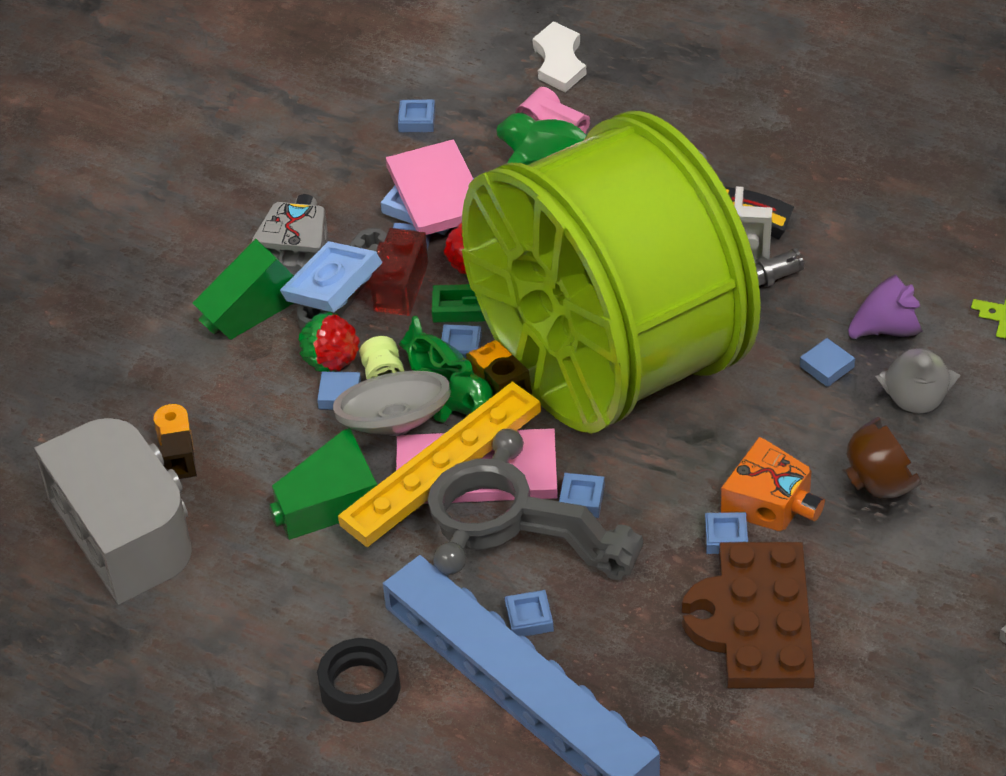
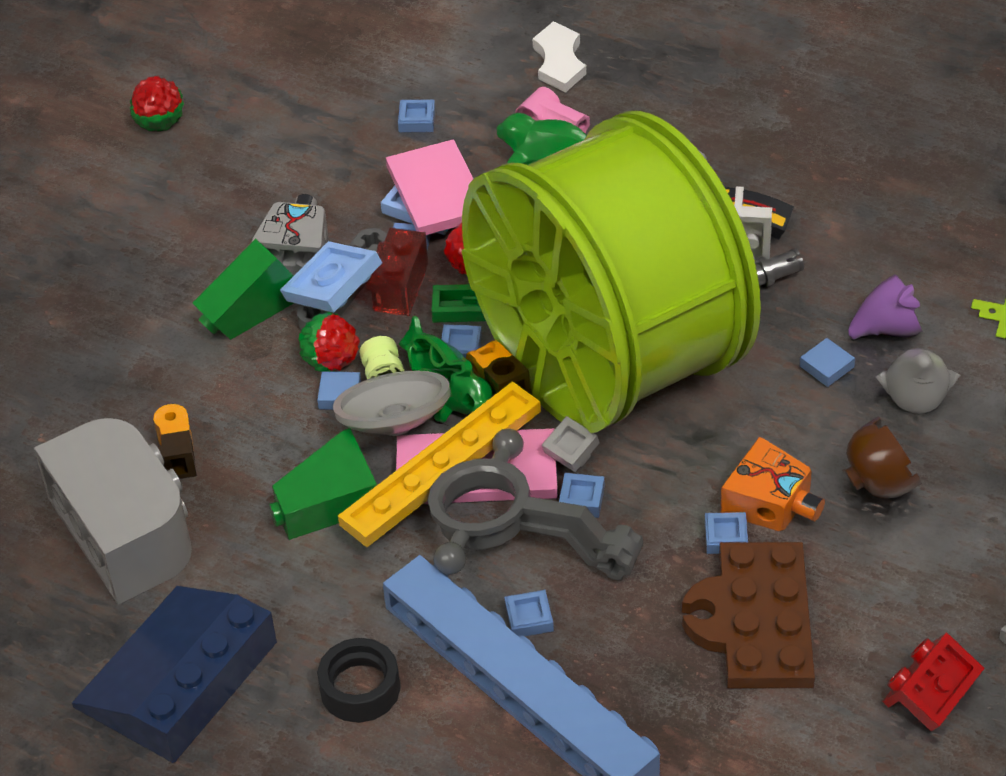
(156, 104): none -> red piece
(179, 669): none -> dark blue slope
(570, 444): none -> light grey tile
(934, 680): none -> red bracket

